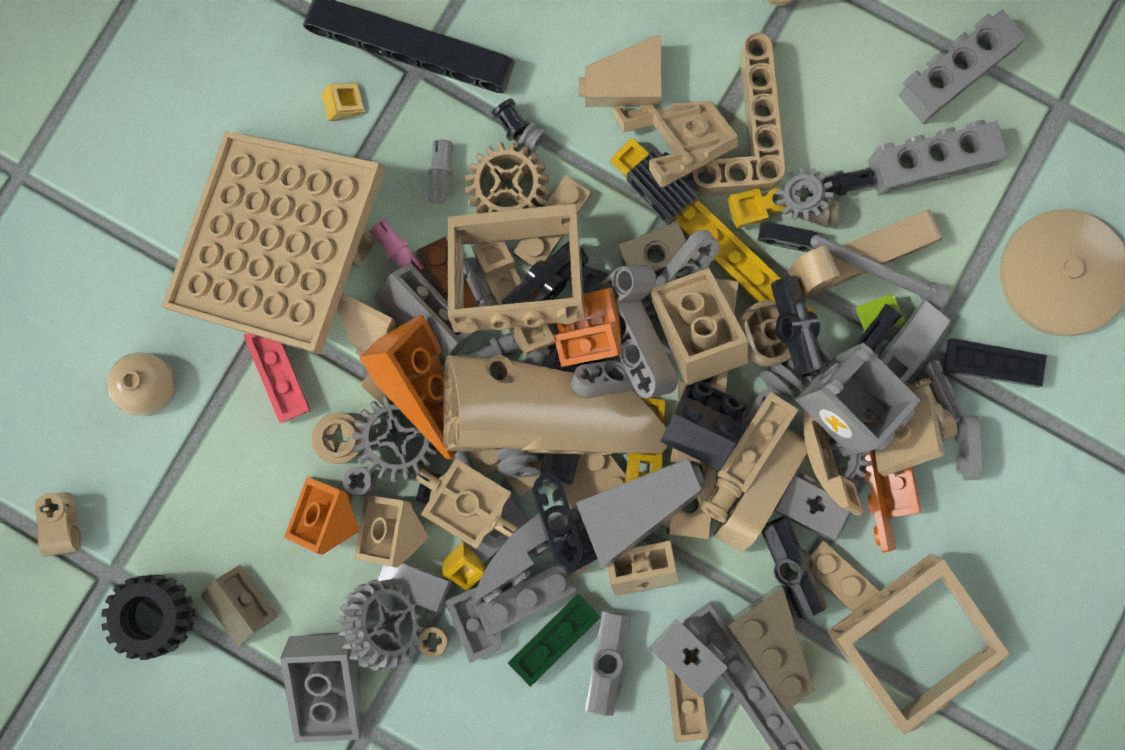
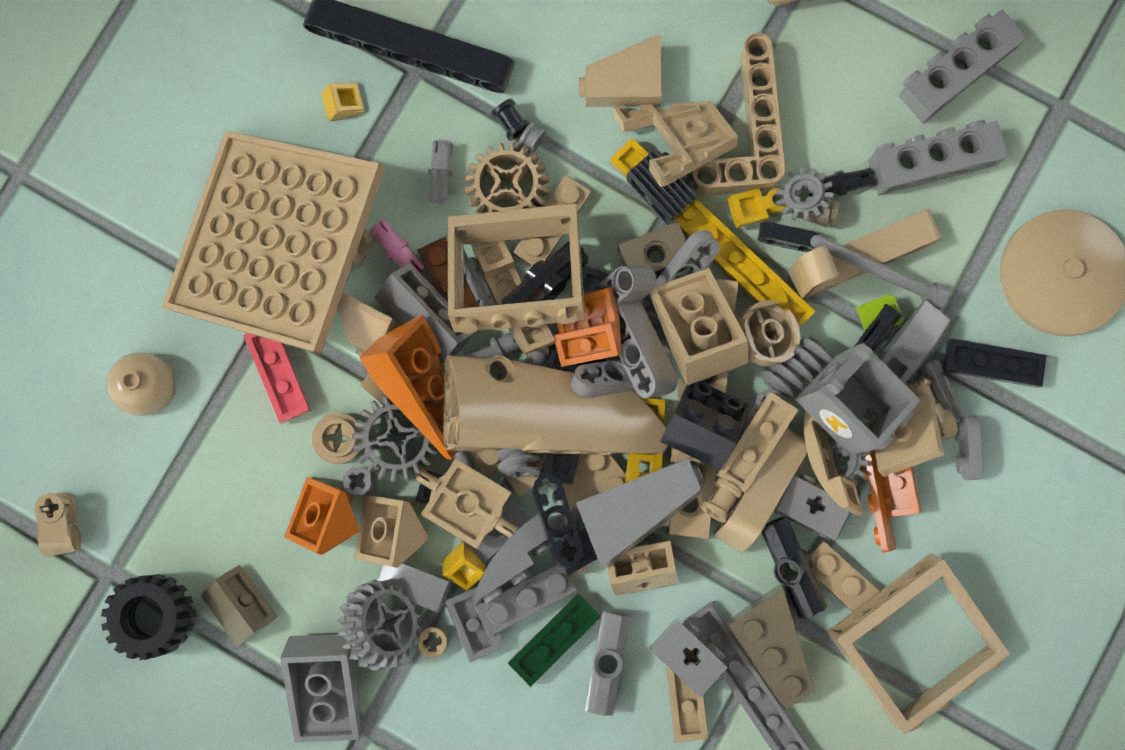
(797, 327): black piece -> none

